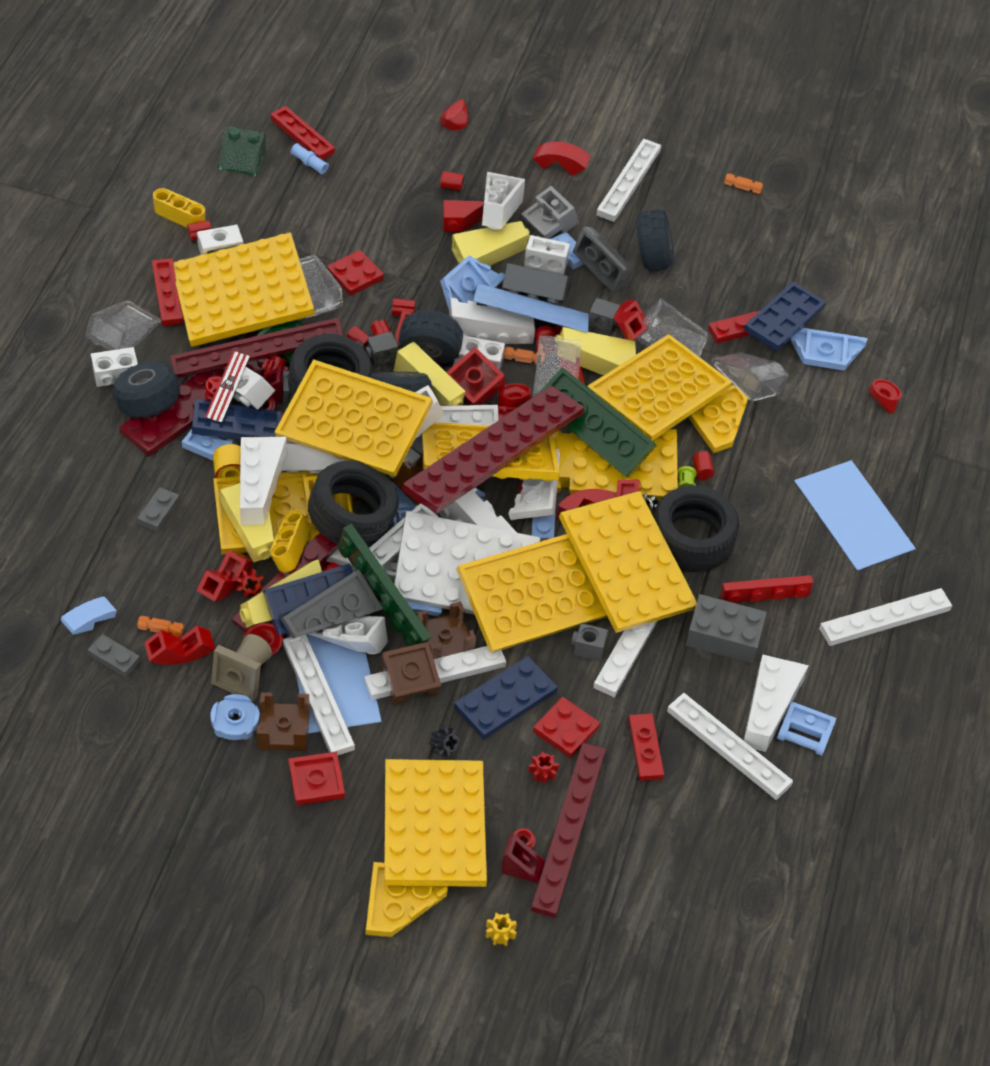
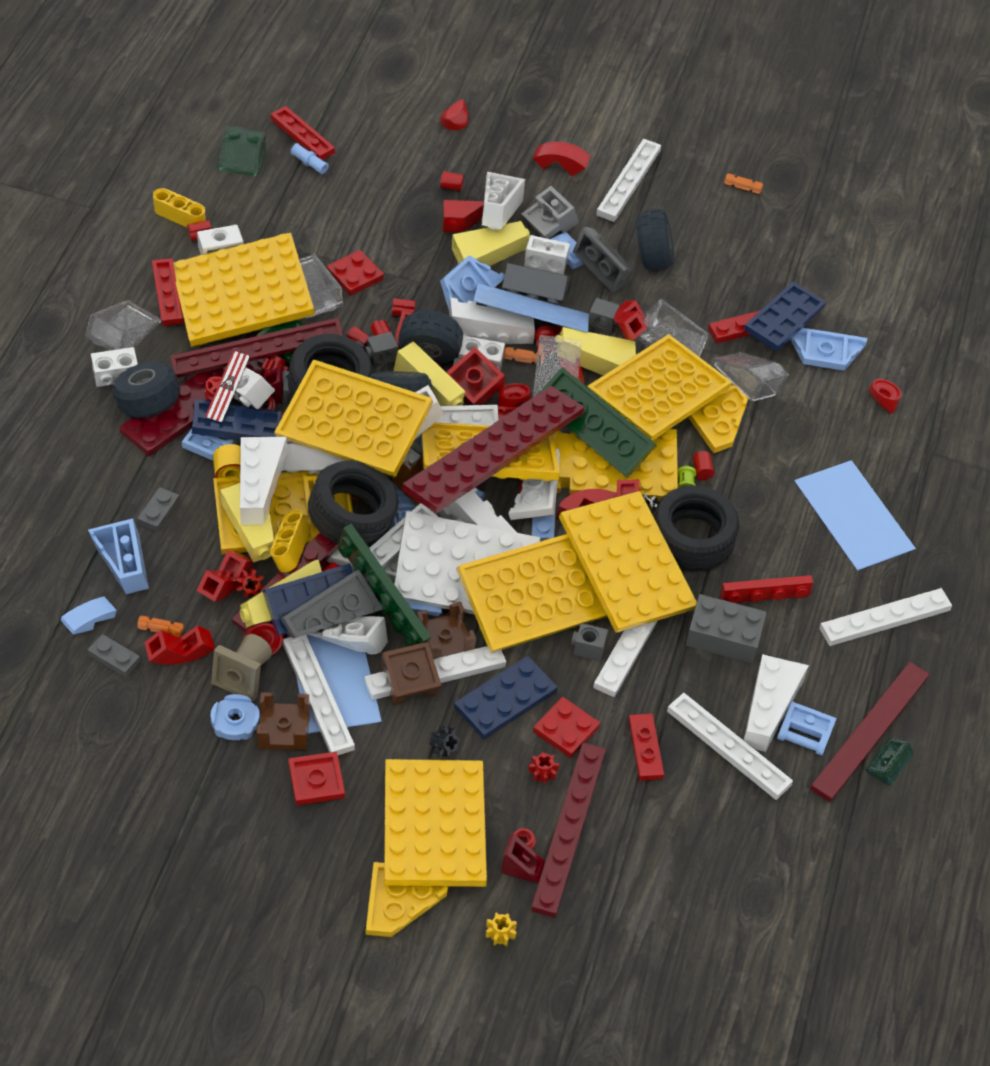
(122, 552): none -> light blue wedge
(869, 732): none -> dark red tile
(890, 760): none -> clear green slope

